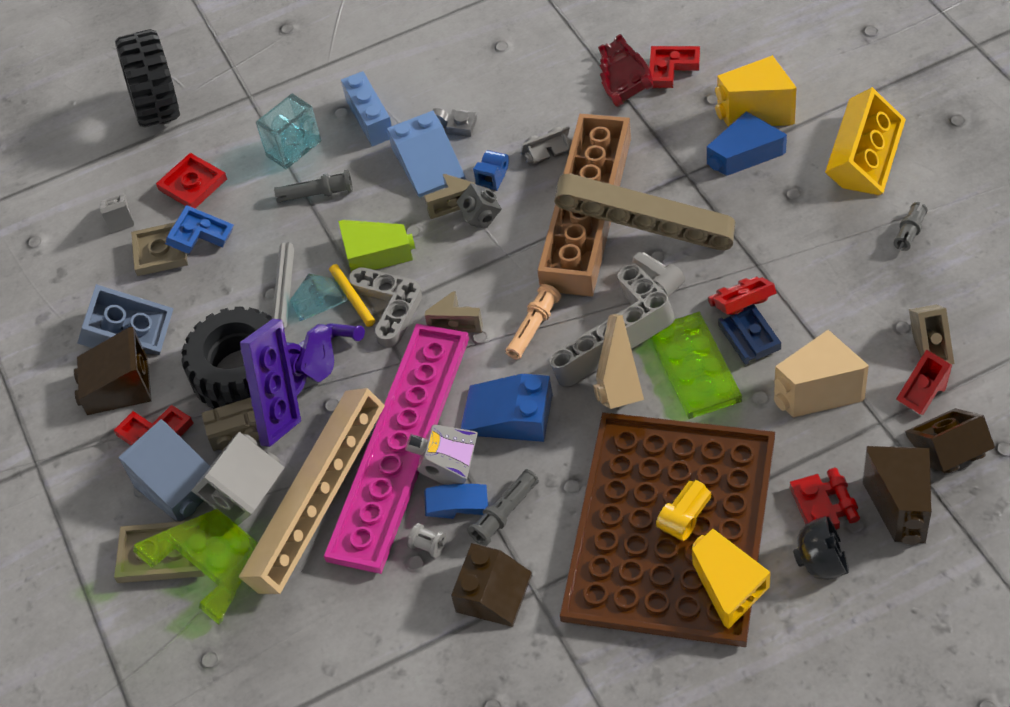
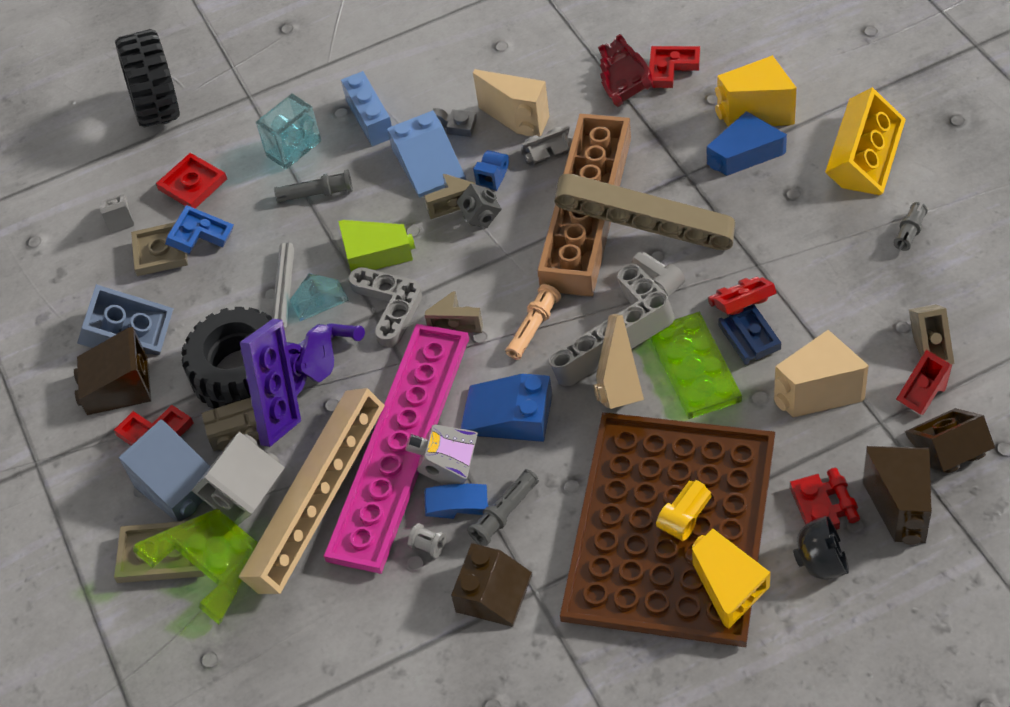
(352, 295): yellow bar -> none
(513, 101): none -> tan slope

